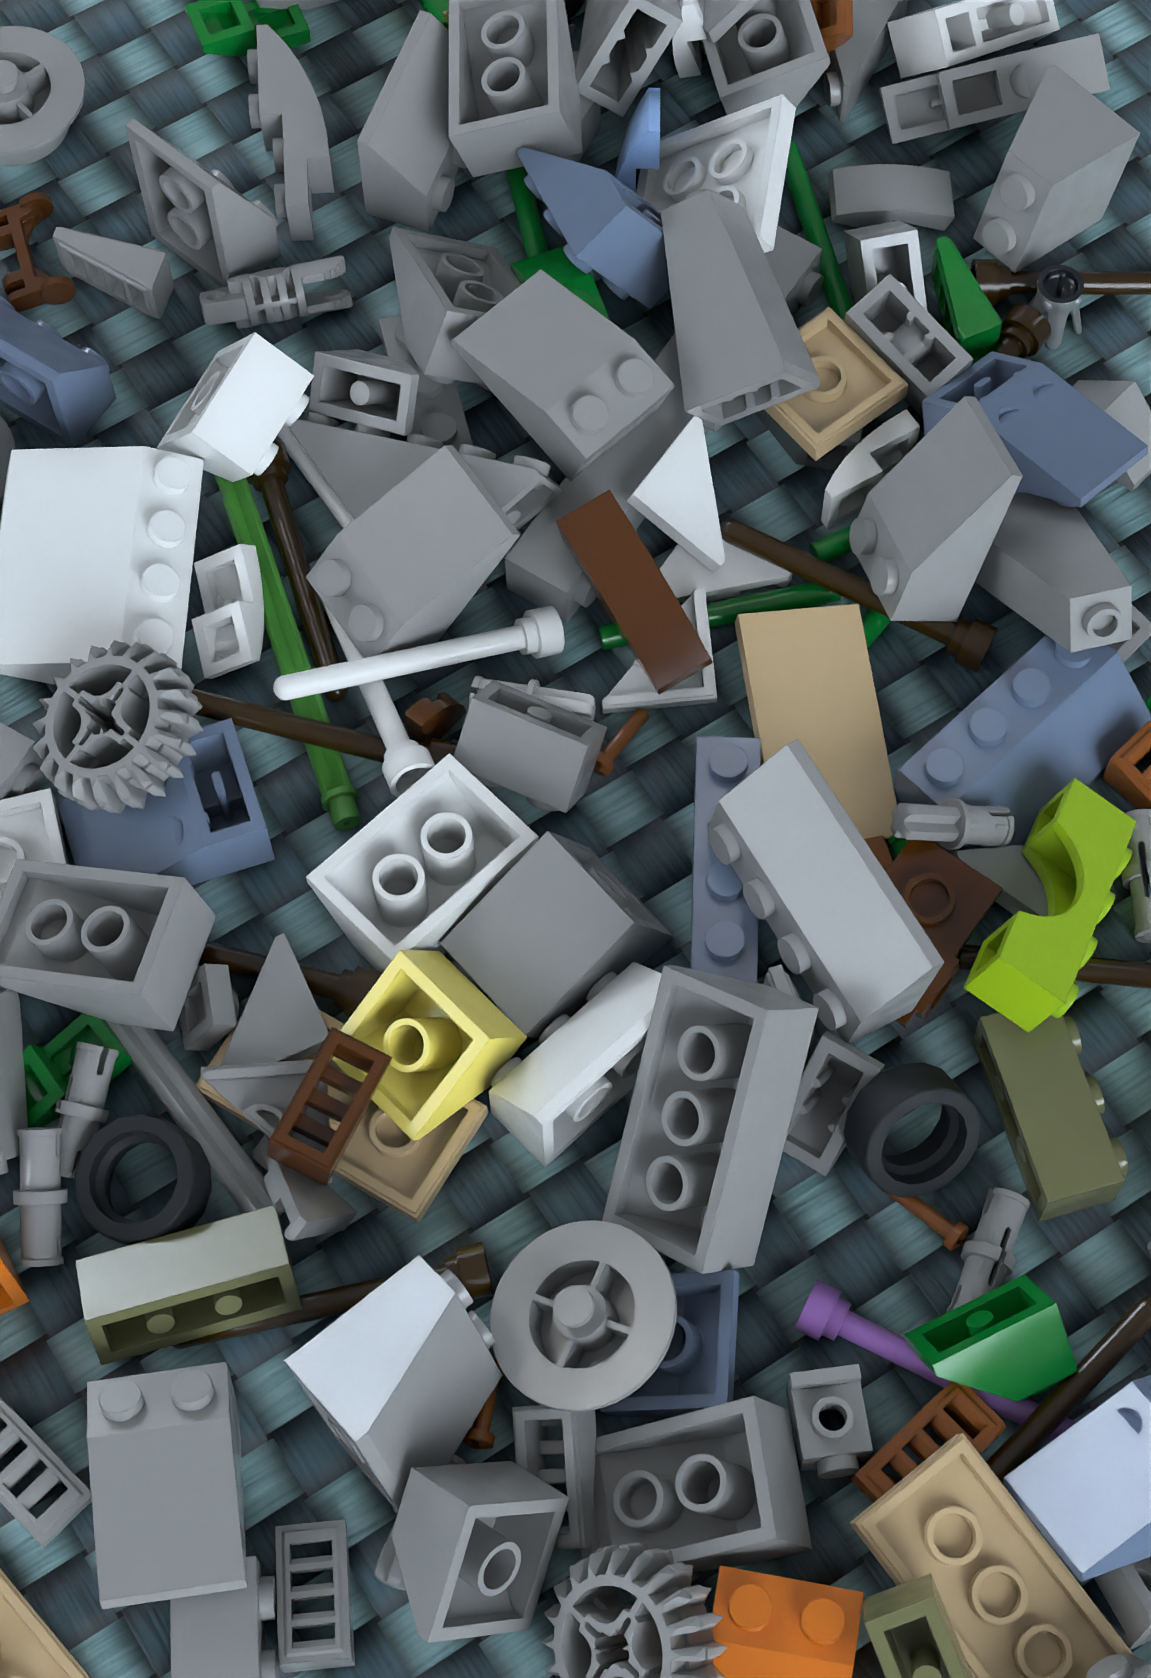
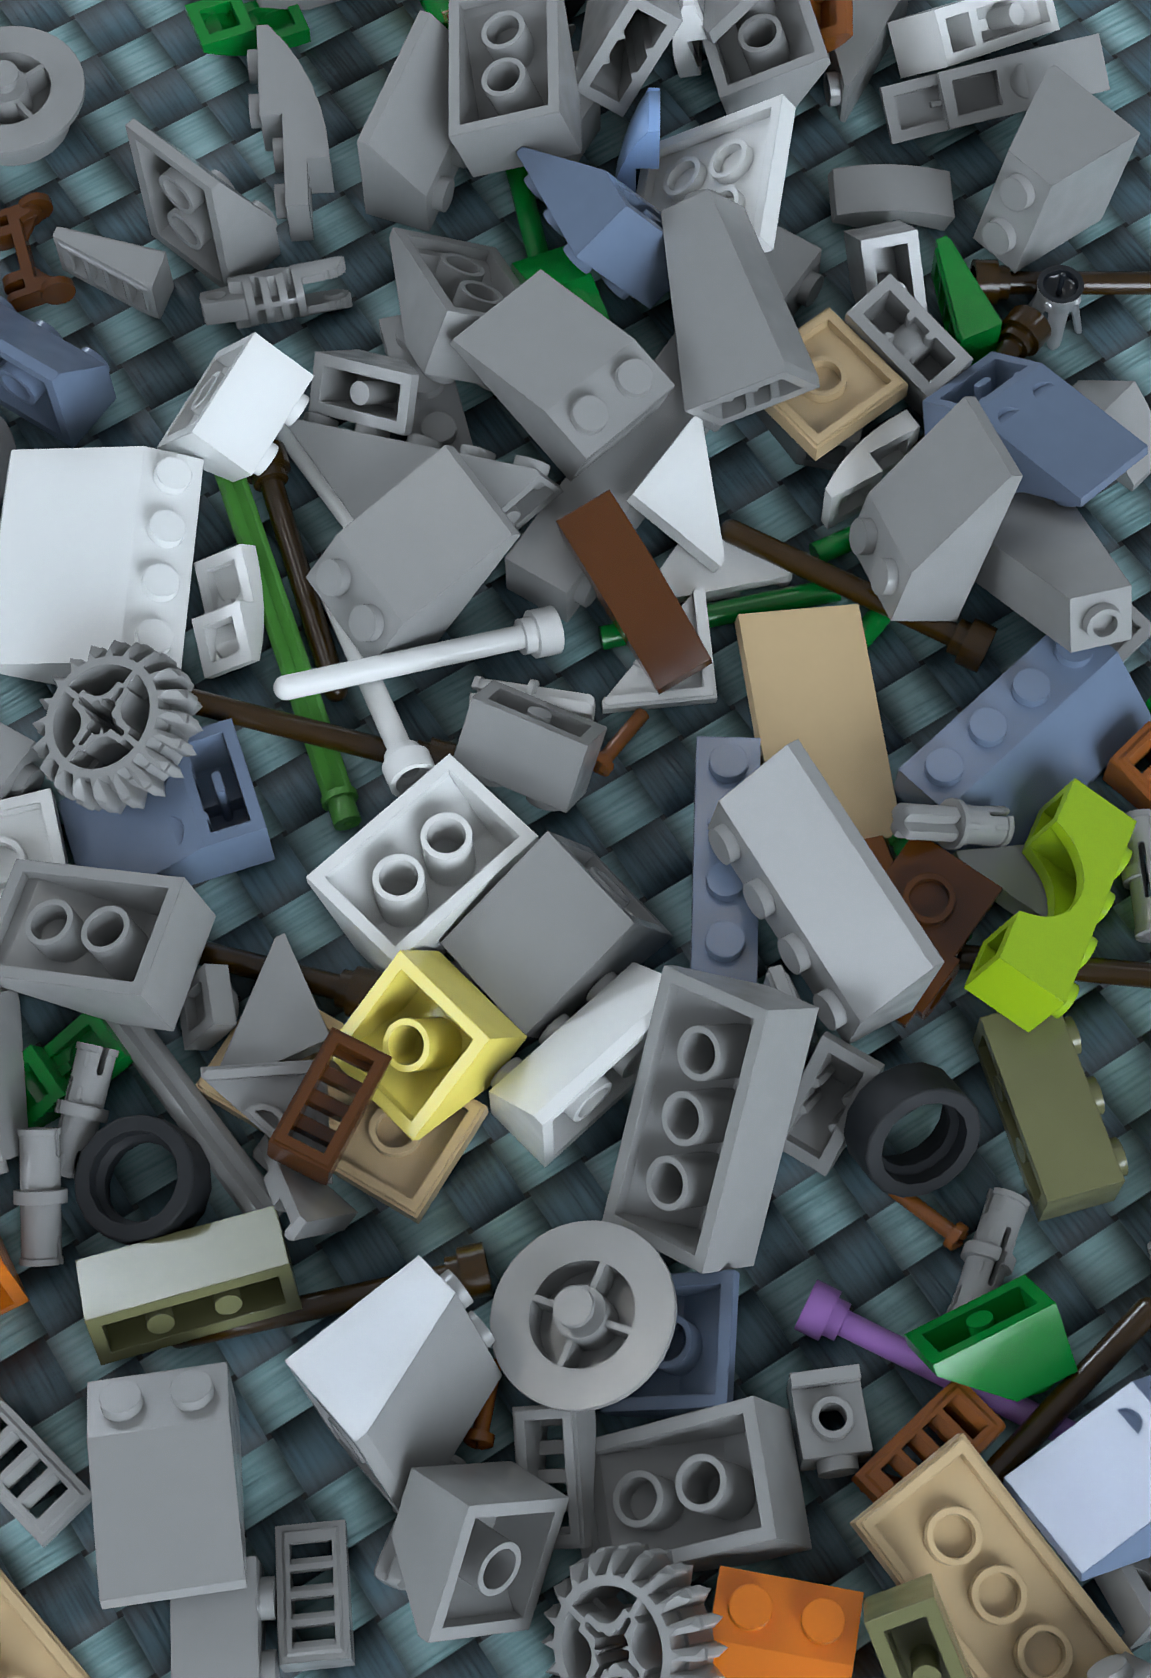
(432, 719): reddish brown tile -> none
(816, 232): green bar -> none

